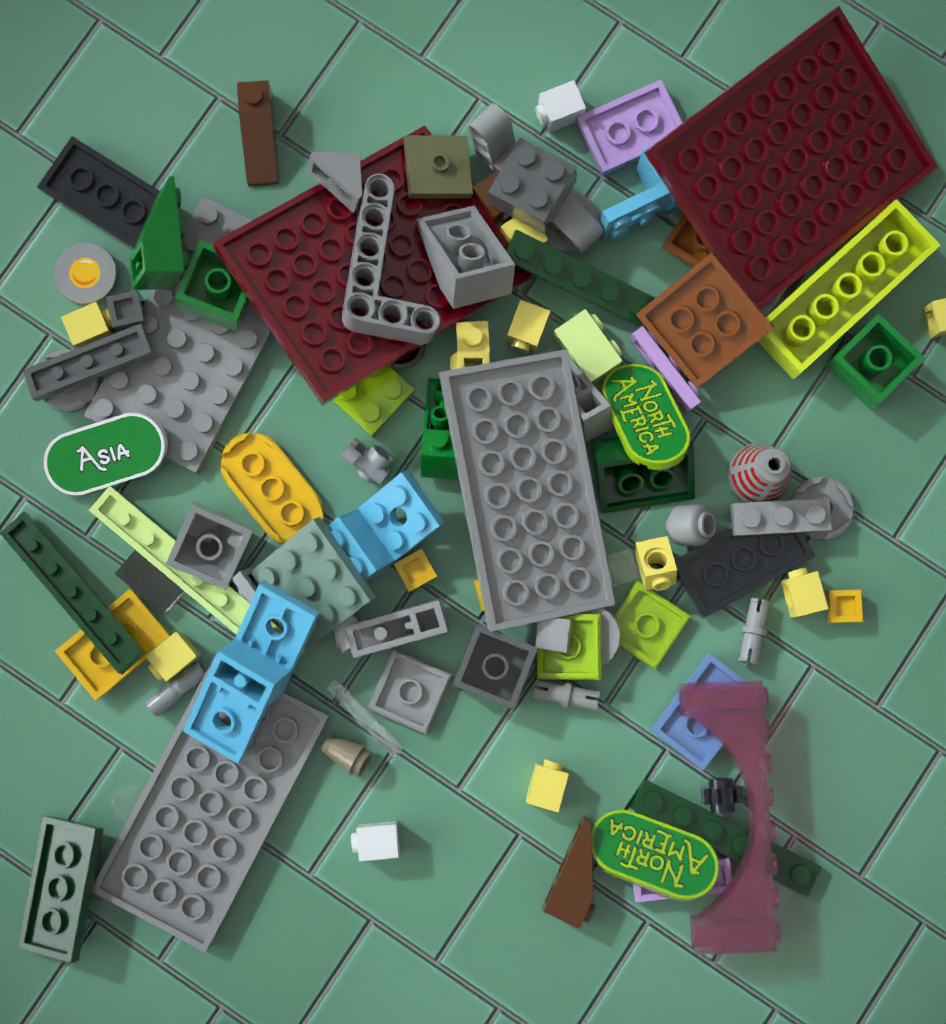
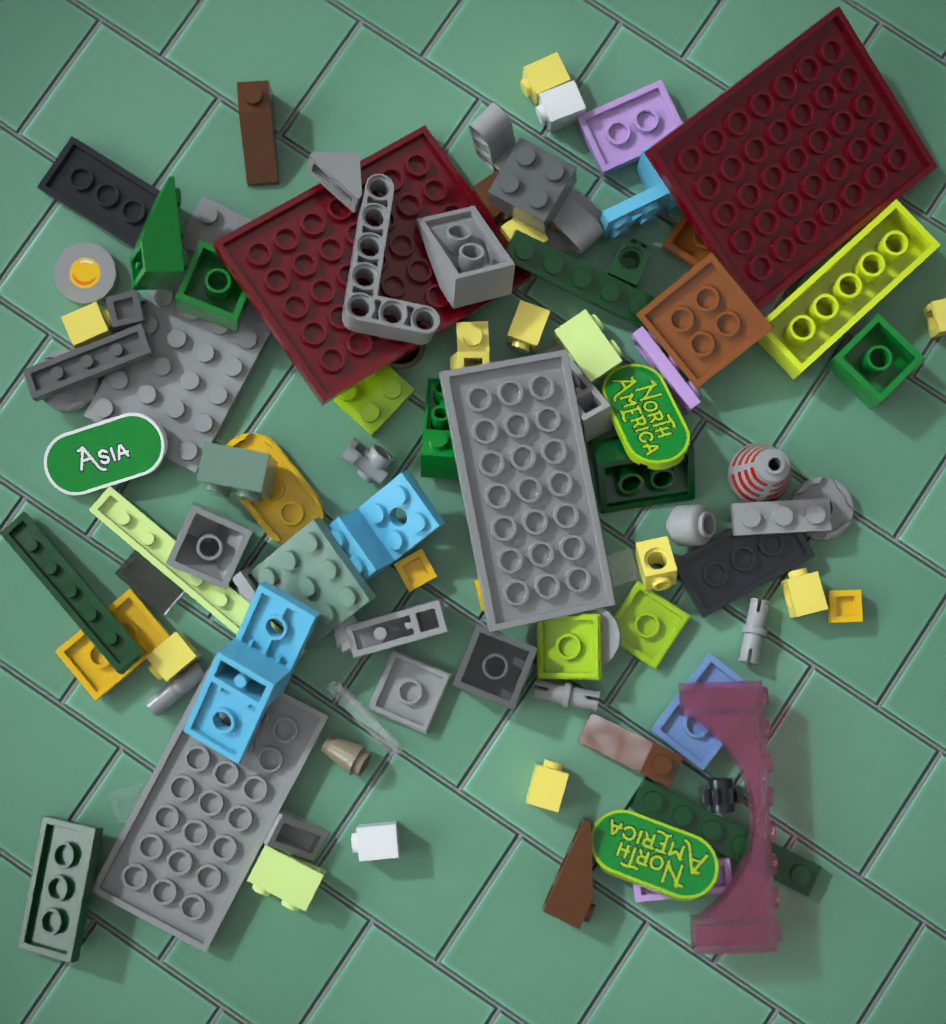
(236, 471): none -> sand green brick
(286, 877): none -> yellowish green brick
(296, 835): none -> light grey slope
(437, 166): olive plate -> none
(543, 76): none -> light yellow brick
(554, 634): light grey tile -> none
(630, 749): none -> slope
(633, 249): none -> dark green brick

